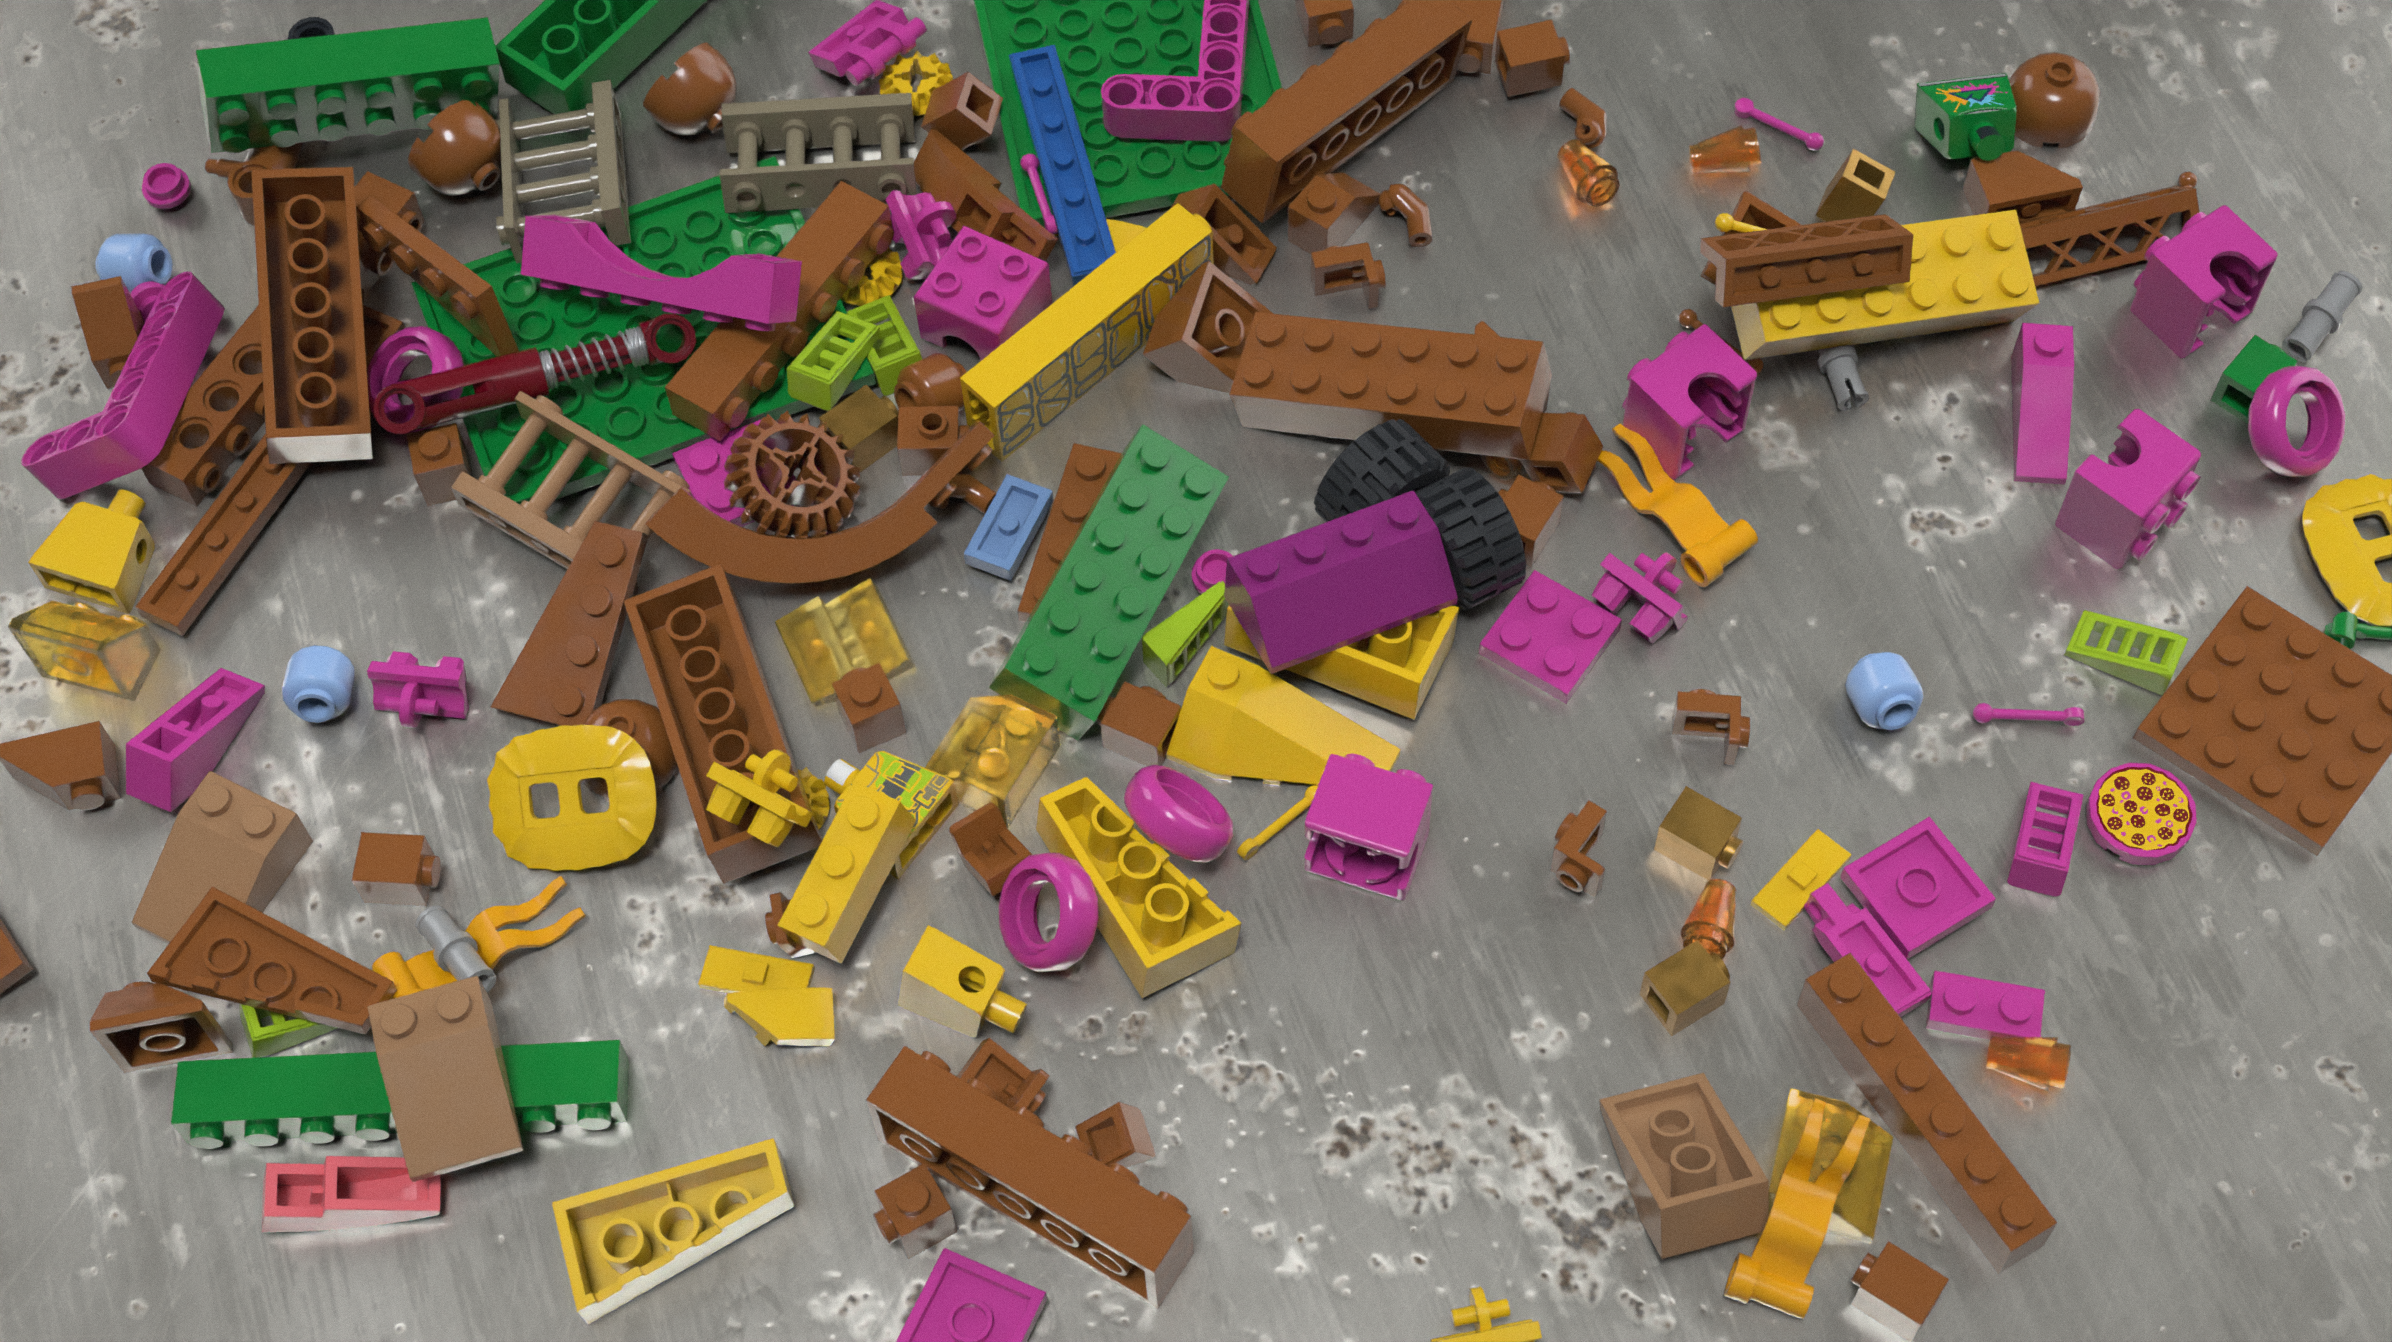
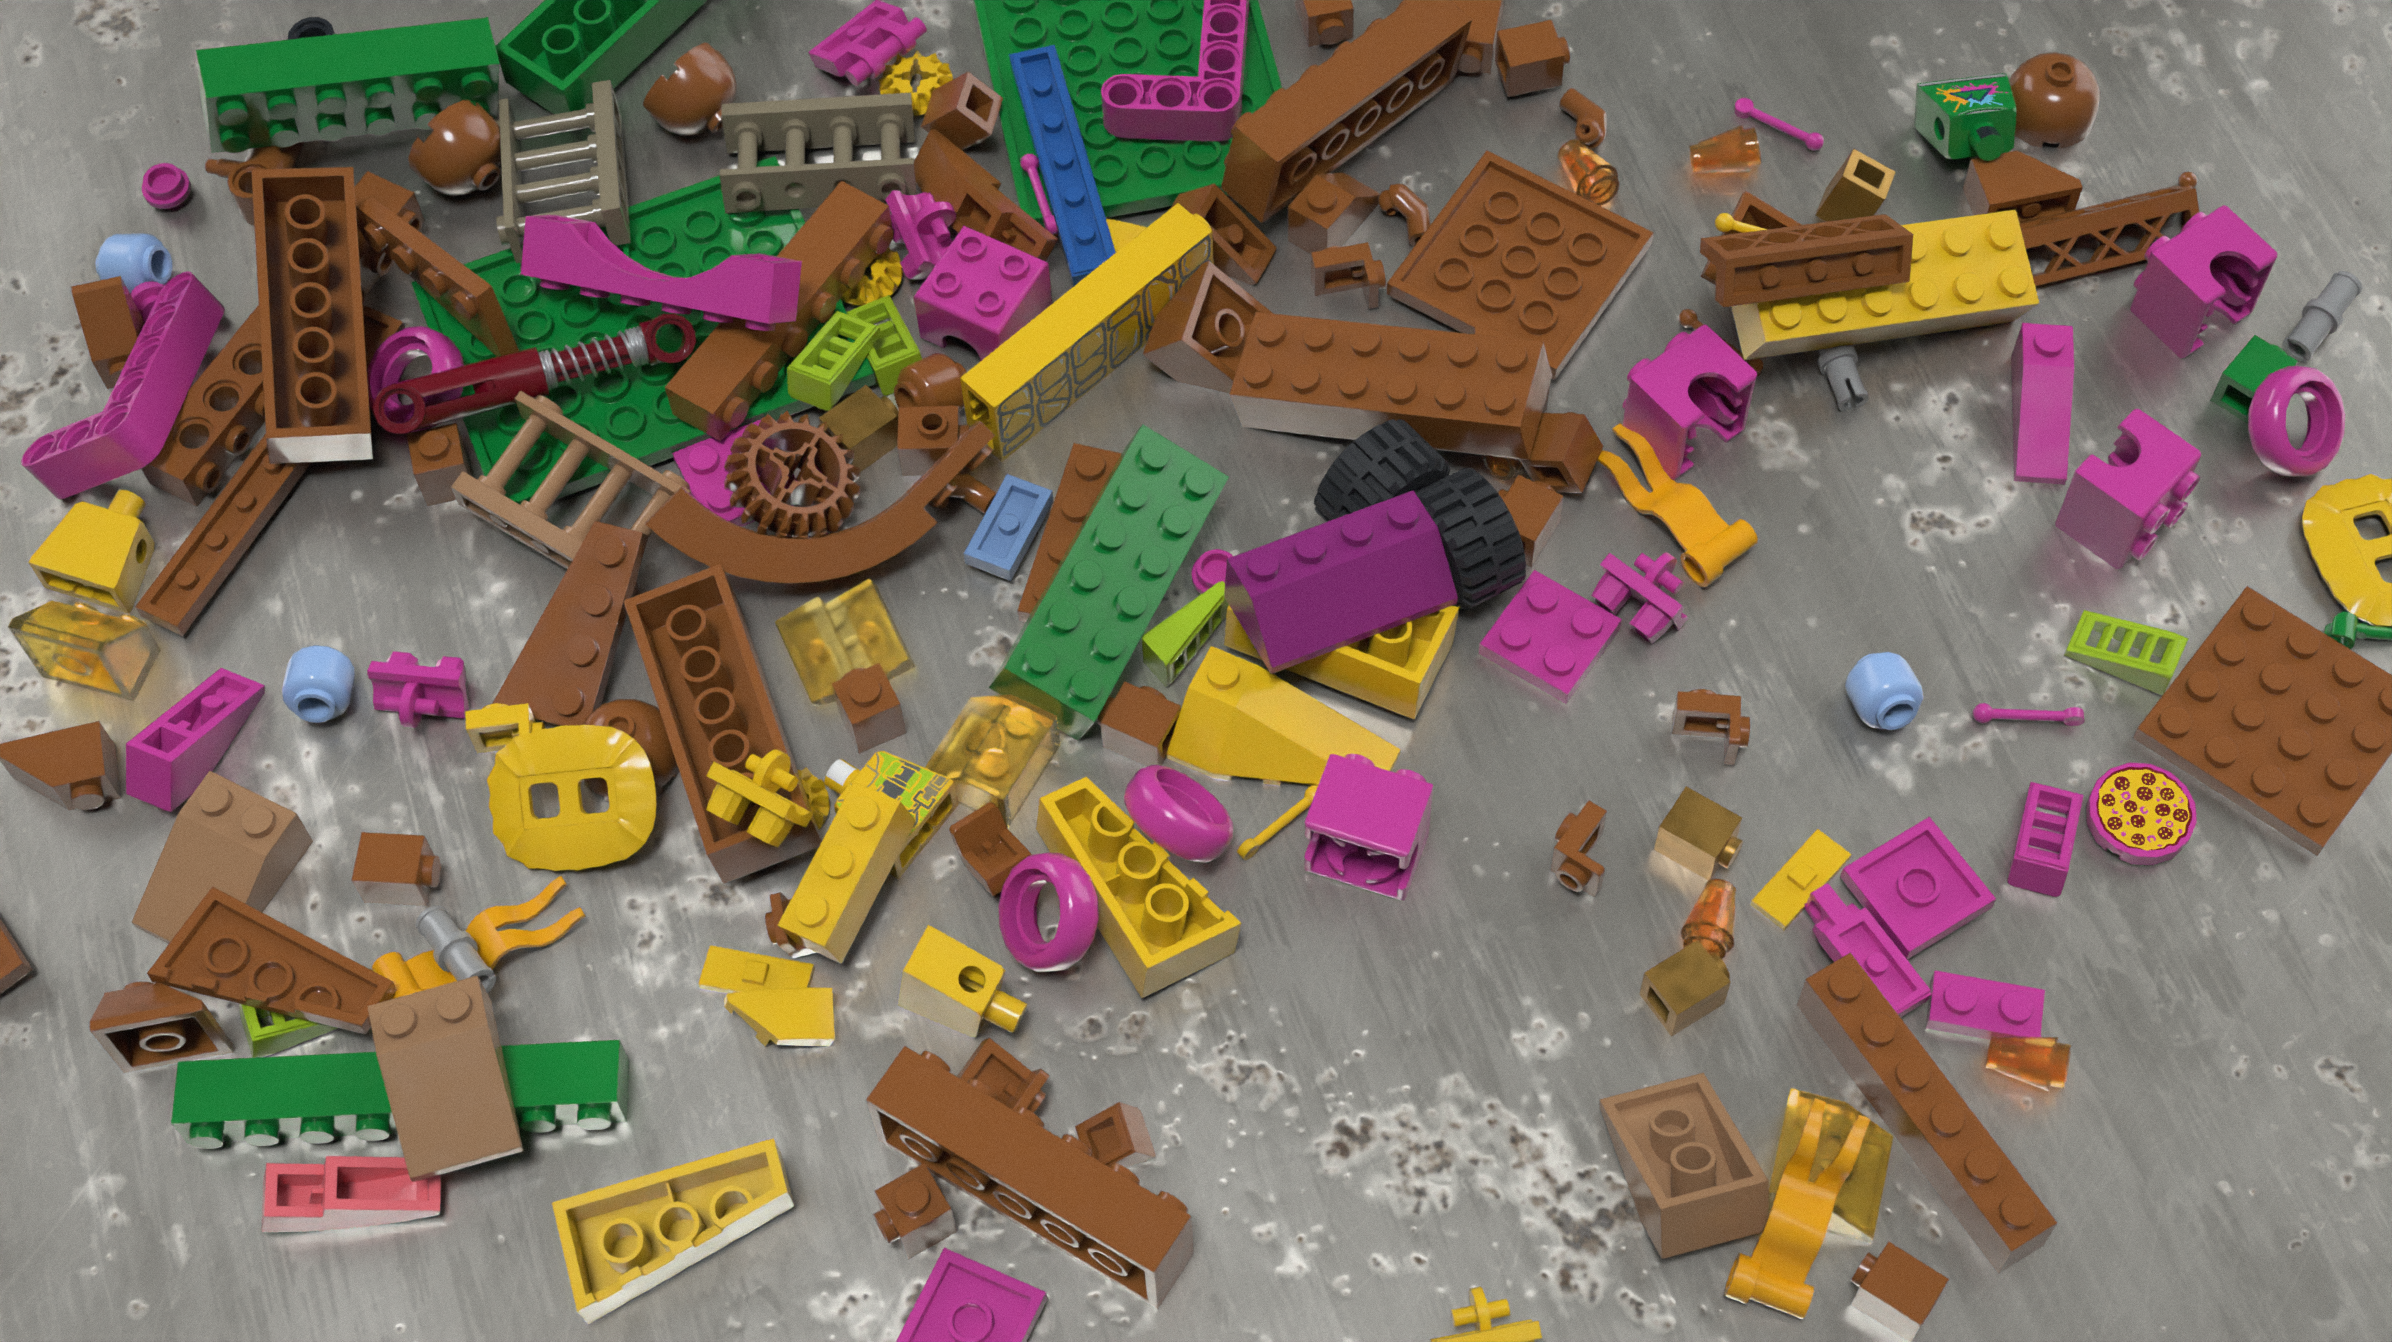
(498, 724): none -> yellow bracket
(1520, 260): none -> dark orange plate

